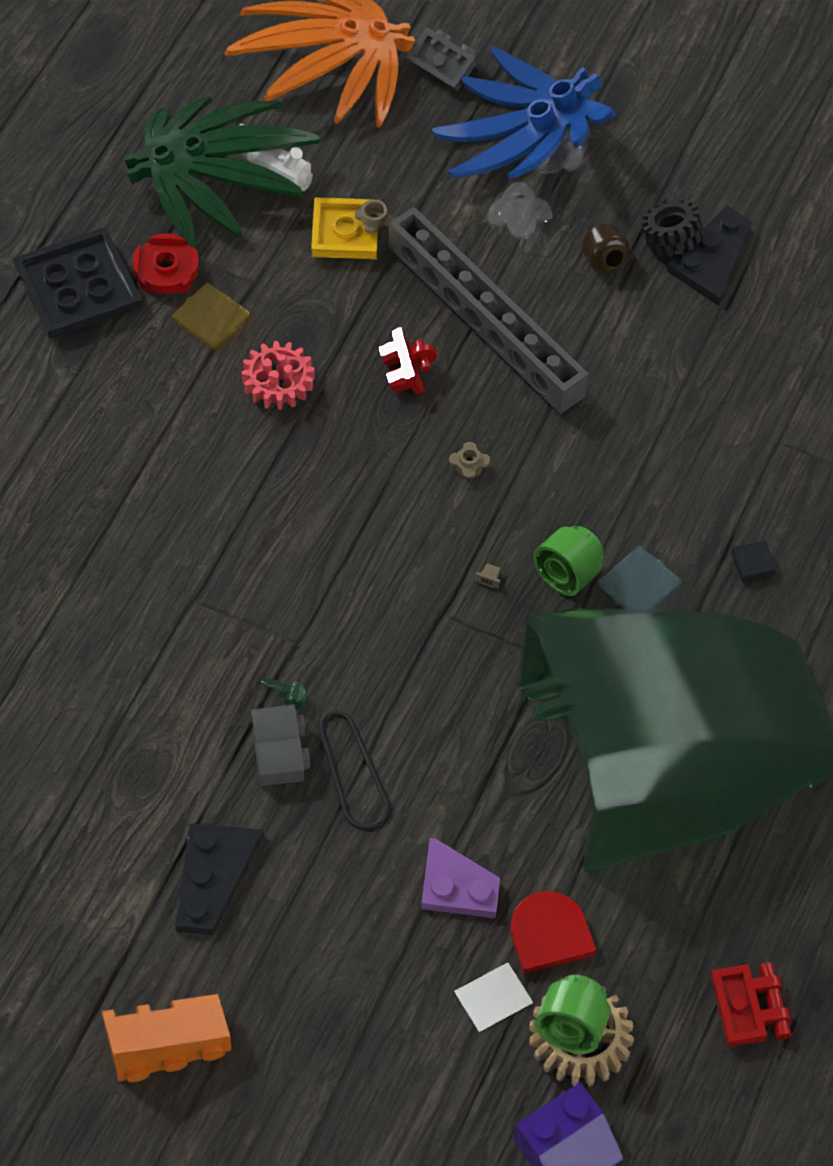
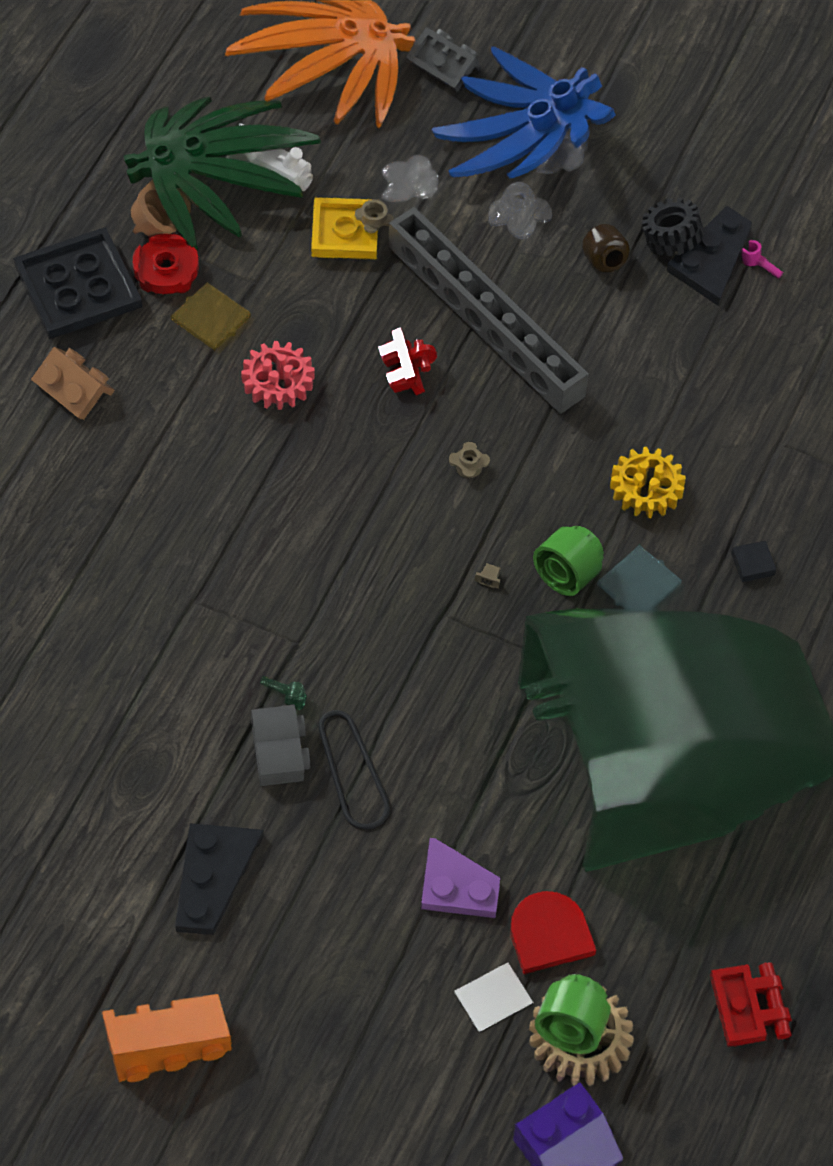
(71, 382): none -> medium nougat bracket
(149, 213): none -> medium nougat piece
(409, 179): none -> clear plate
(630, 488): none -> yellow gear
(755, 258): none -> dark pink hand

